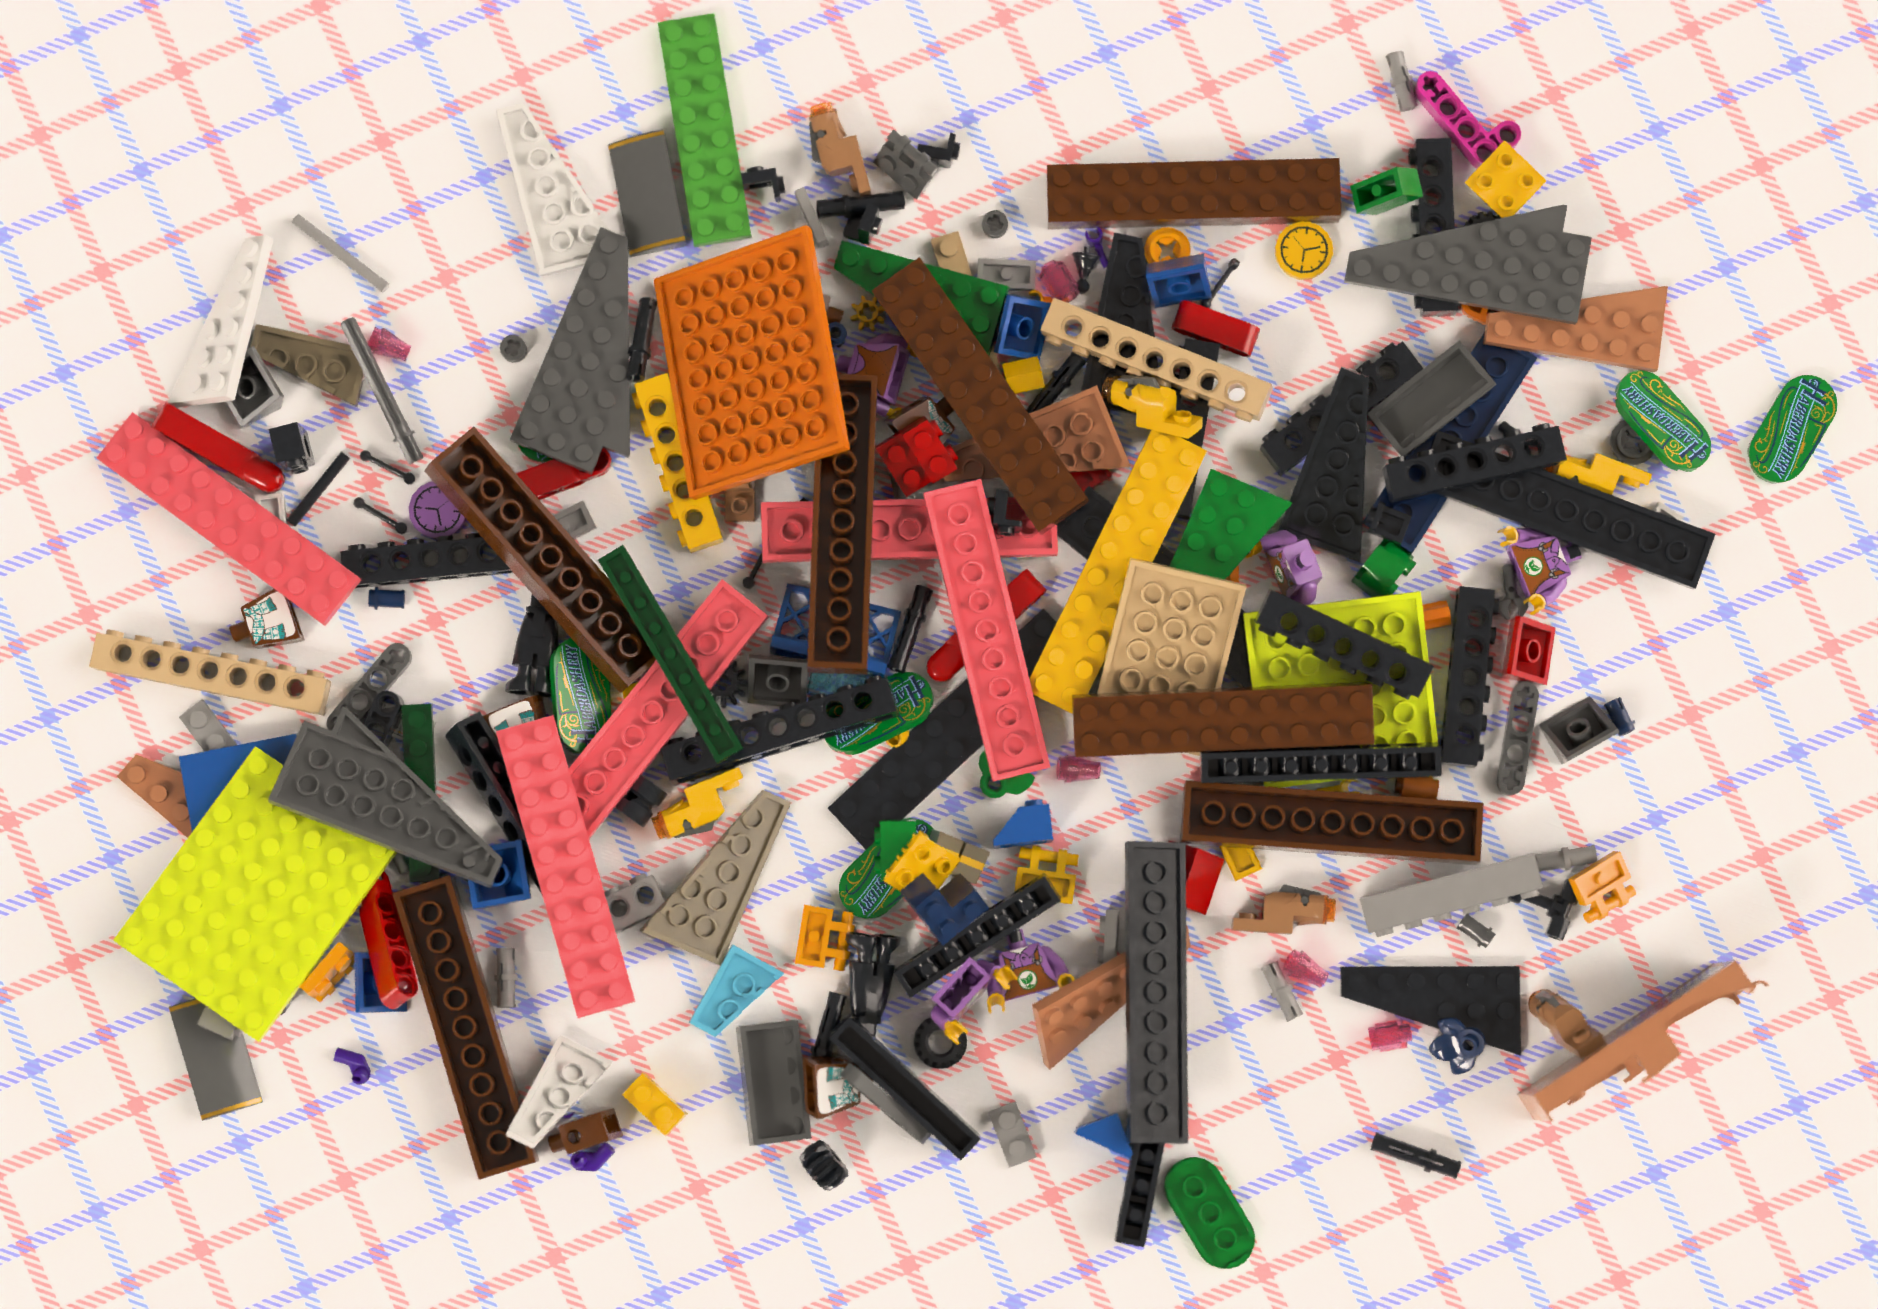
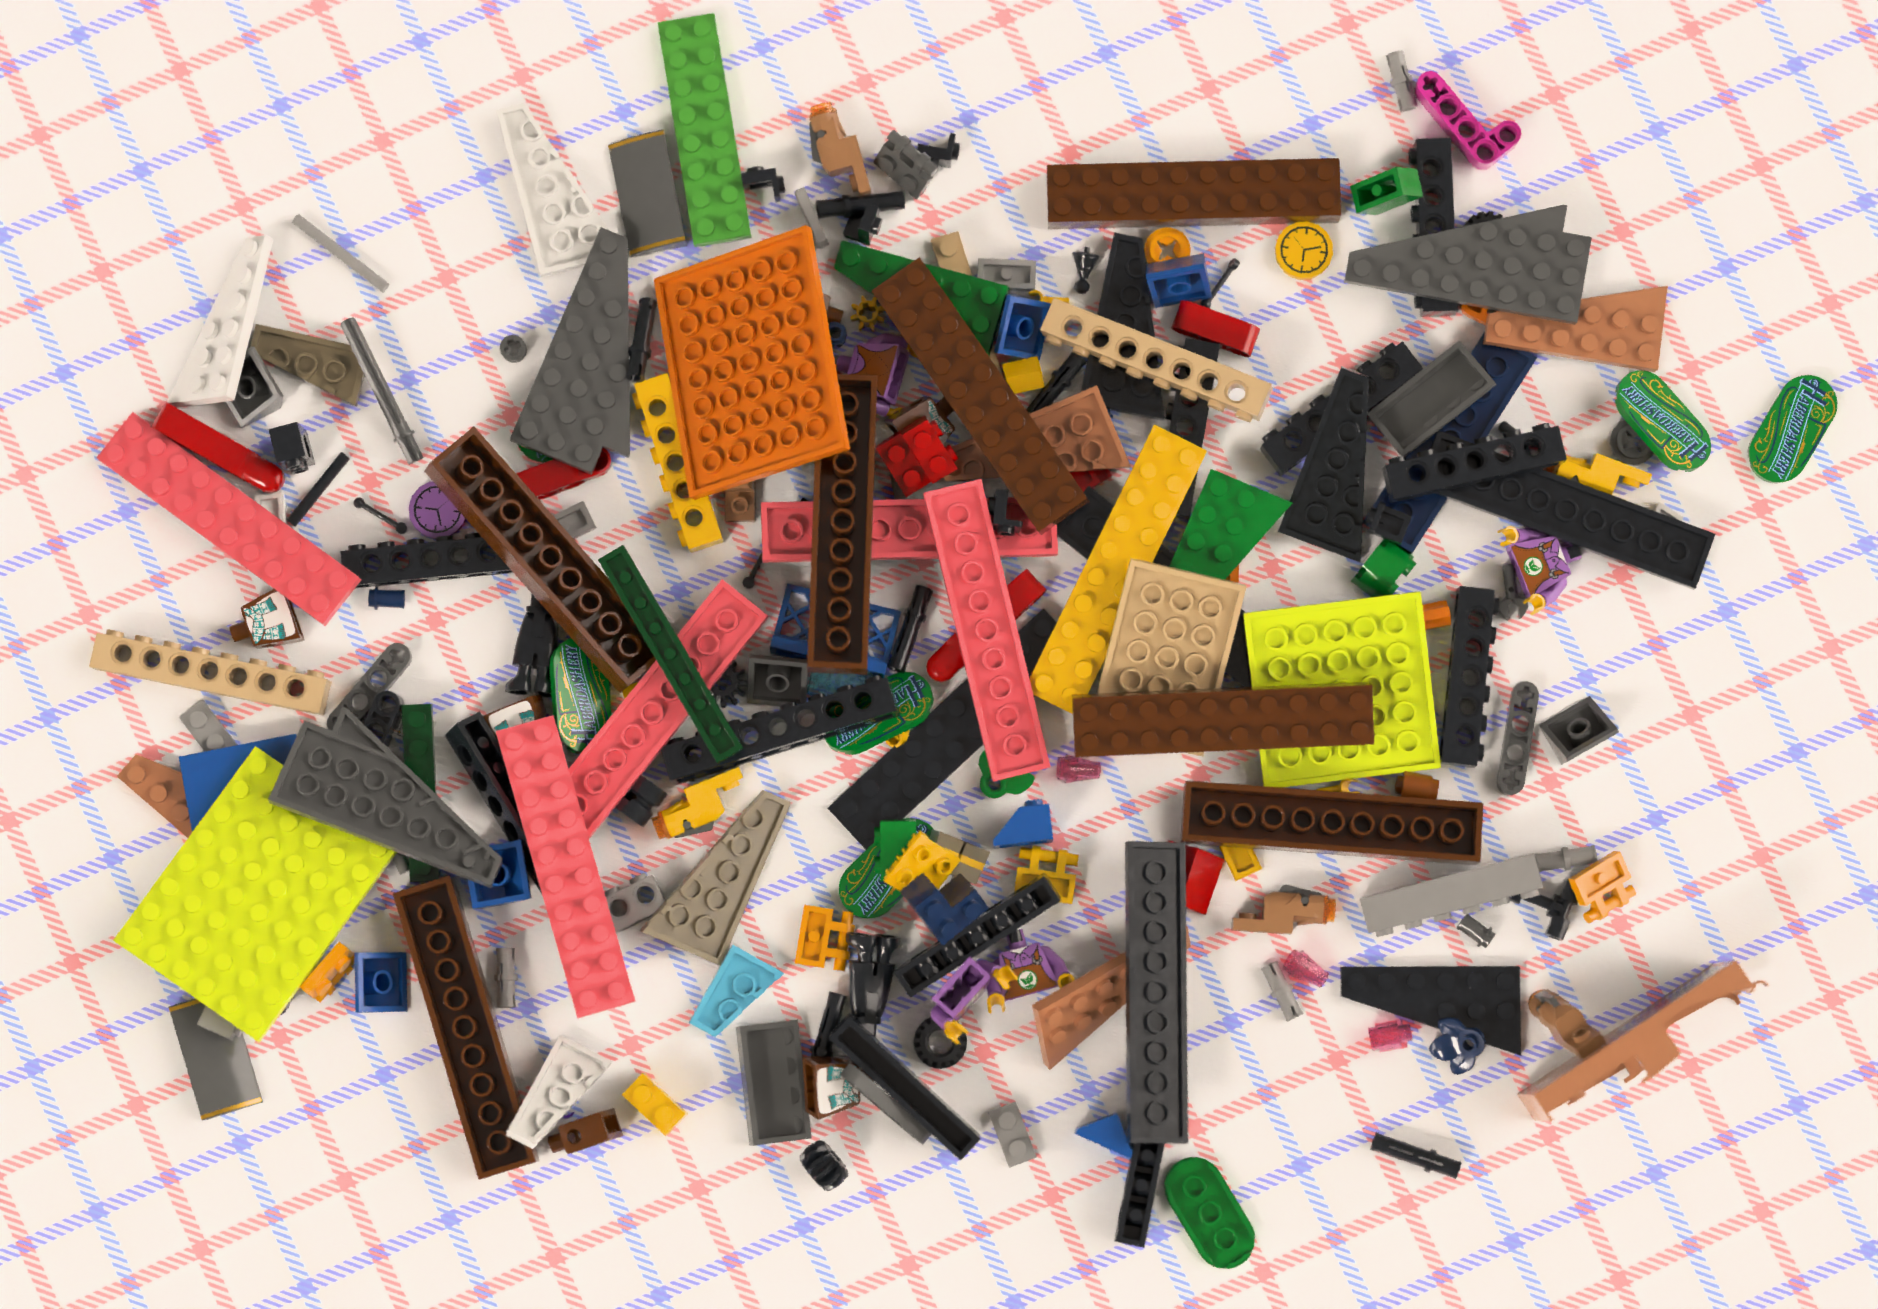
(357, 1064): dark purple arm -> none
(387, 945): red piece -> none
(389, 345): clear pink cone -> none
(409, 478): black hinge -> none
(592, 1160): dark purple arm -> none
(986, 227): dark grey bush -> none
(1059, 281): clear pink brick -> none
(1097, 244): dark purple hand -> none
(1110, 928): light grey plate -> none
(1152, 404): yellow plate -> none
(1292, 565): medium lavender torso -> none
(1322, 763): black brick -> none
(1415, 669): black brick -> none
(1505, 181): yellow hinge -> none
(1528, 651): red slope -> none
(1620, 716): dark blue pin -> none

